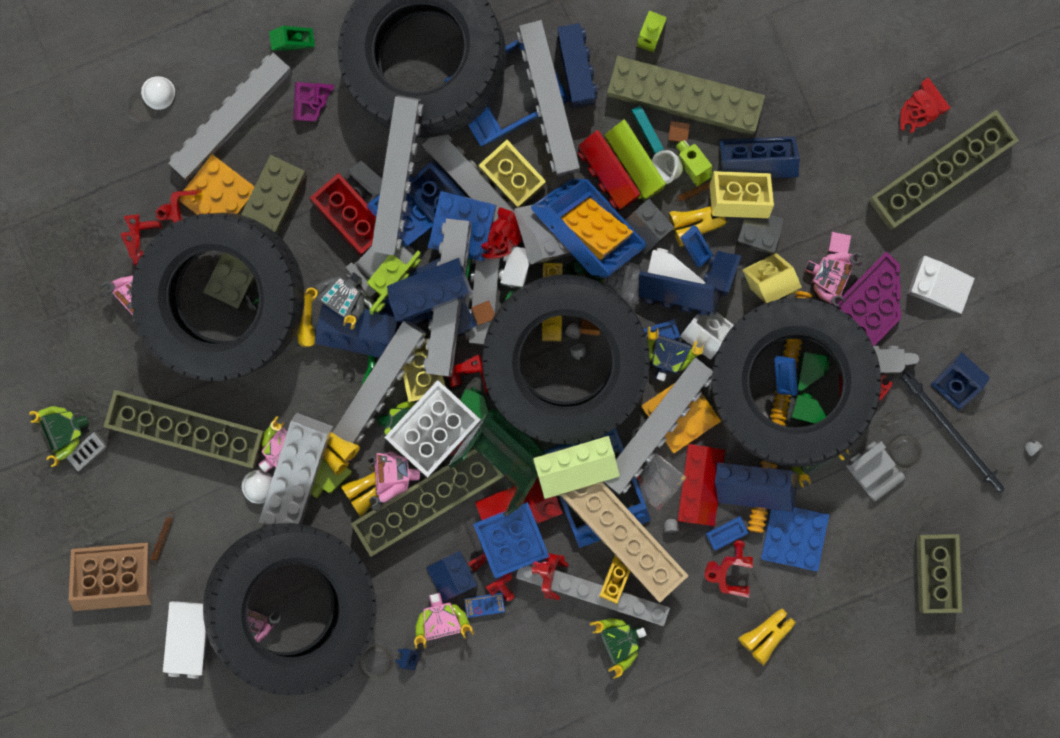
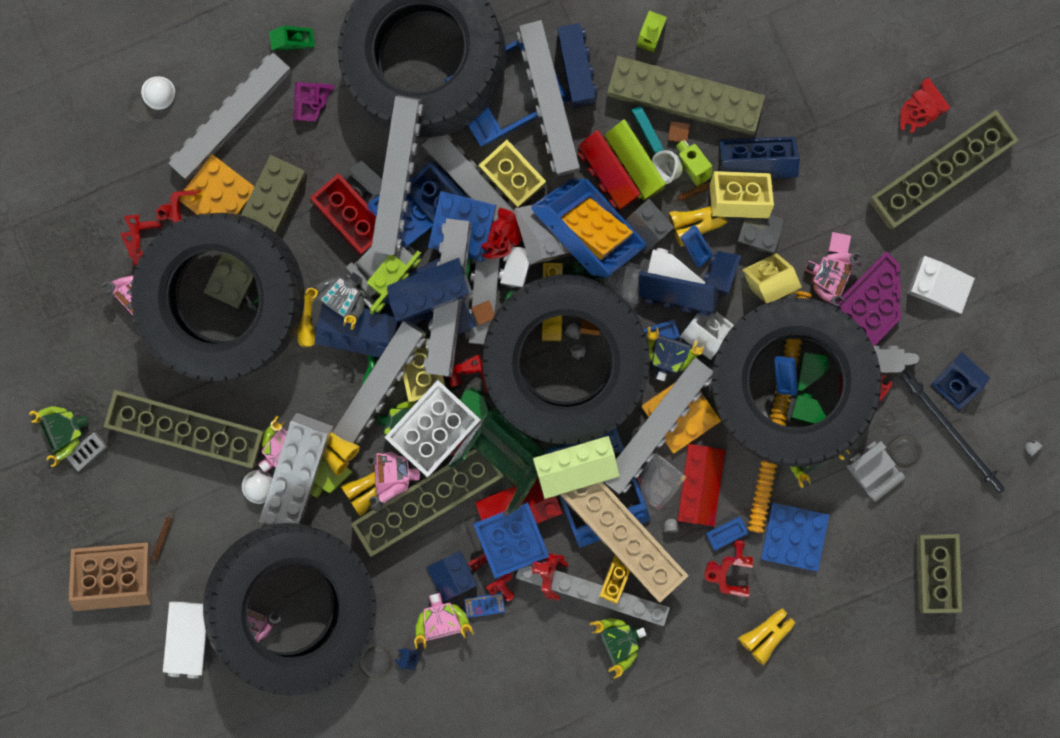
(756, 487): dark blue slope -> none

